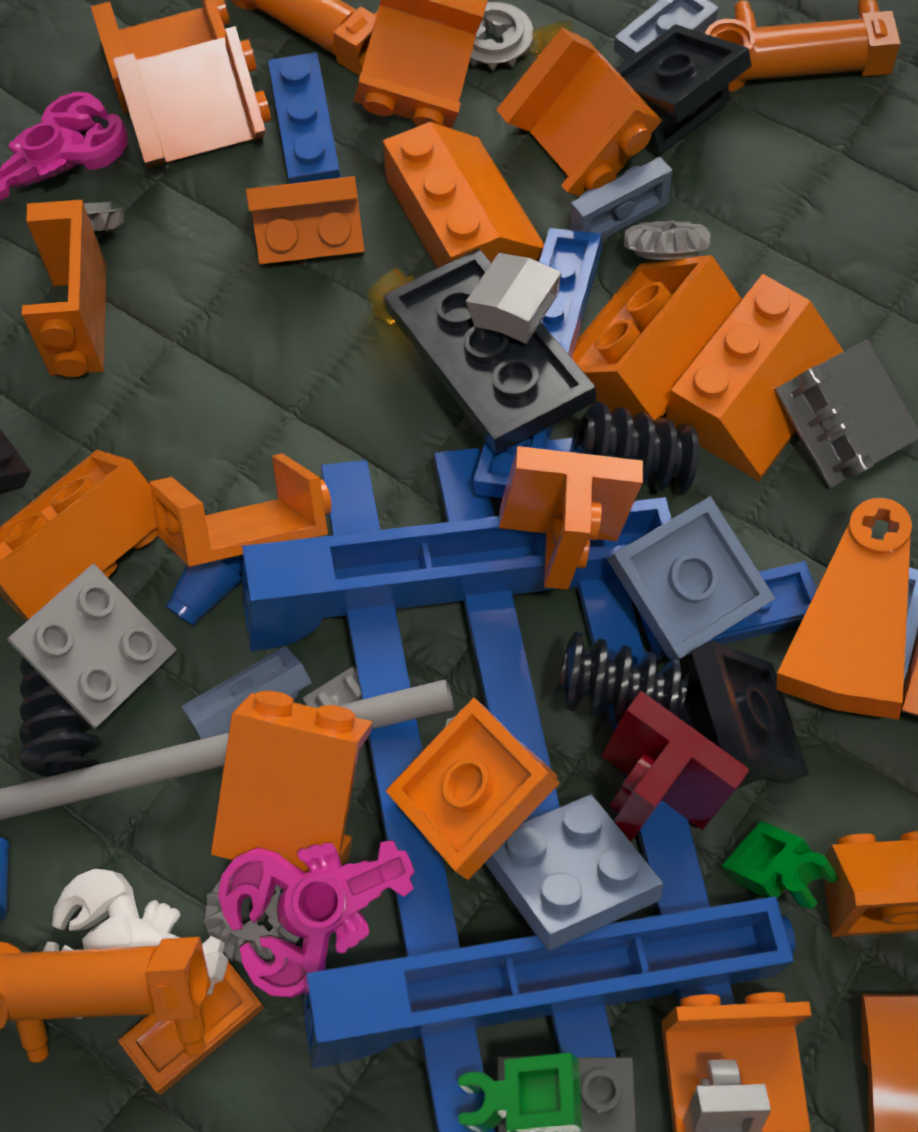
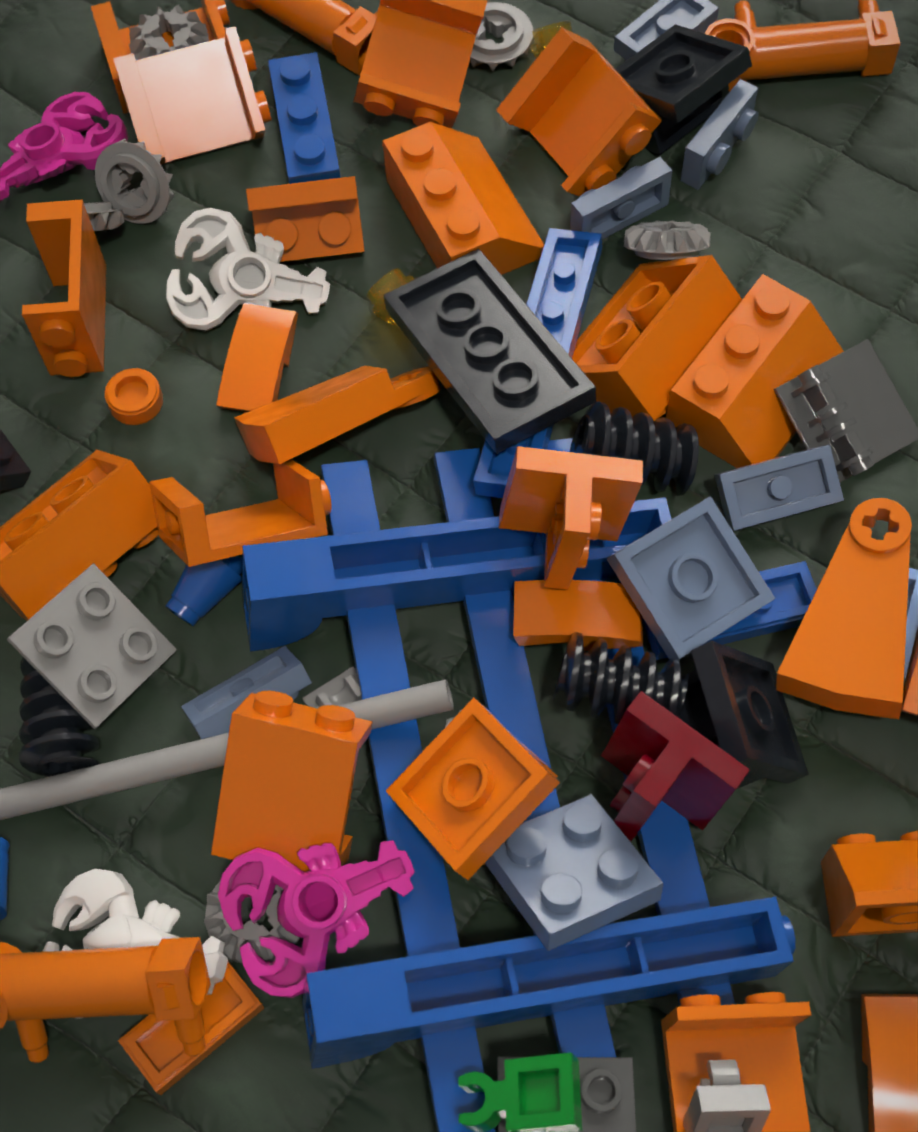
(114, 172): none -> light grey gear
(133, 396): none -> orange tile
(147, 37): none -> light grey gear
(237, 276): none -> white animal
(256, 357): none -> orange slope
(330, 409): none -> orange piece
(513, 296): light grey piece -> none
(587, 607): none -> orange slope
(713, 143): none -> sand blue plate
(777, 861): green plate -> none
(779, 487): none -> sand blue plate

